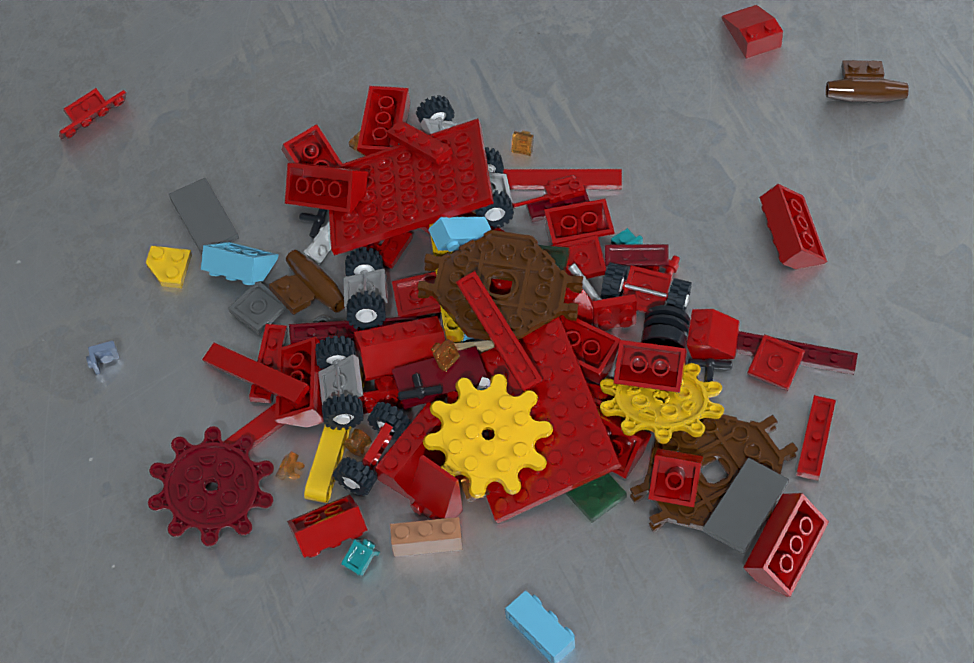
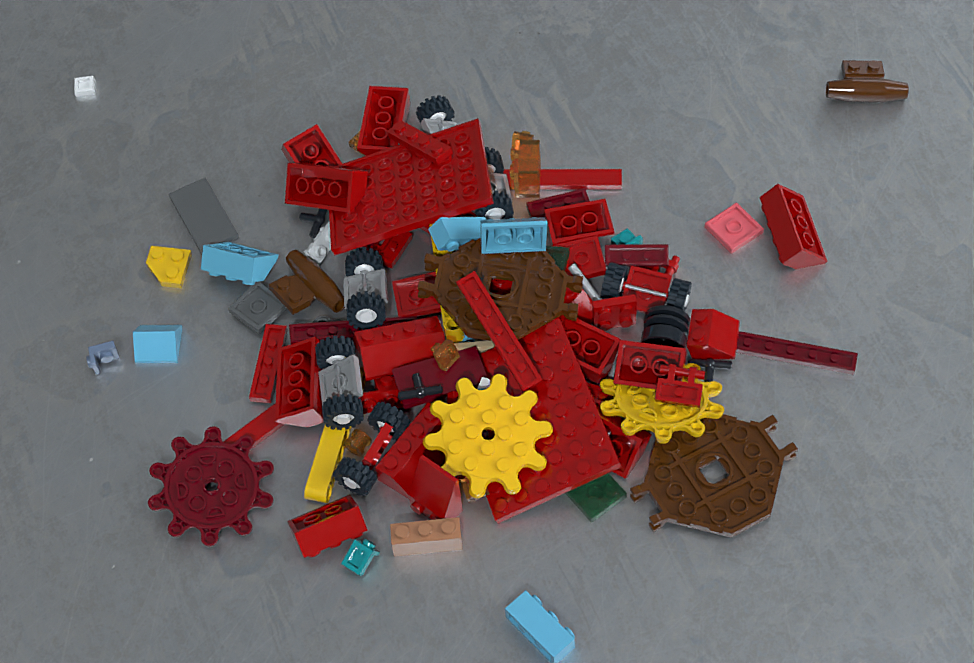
(84, 86): none -> white tile
(88, 108): red bracket -> none
(157, 343): none -> medium azure slope
(256, 373): red tile -> none
(287, 467): clear orange tile -> none
(513, 235): none -> medium azure slope
(526, 168): none -> clear orange brick
(558, 190): red piece -> none
(675, 477): red slope -> none
(680, 392): none -> red plate
(734, 228): none -> coral tile
(745, 505): dark grey tile -> none
(754, 30): red slope -> none
(776, 362): red tile -> none
(786, 543): red slope -> none
(816, 438): red plate -> none

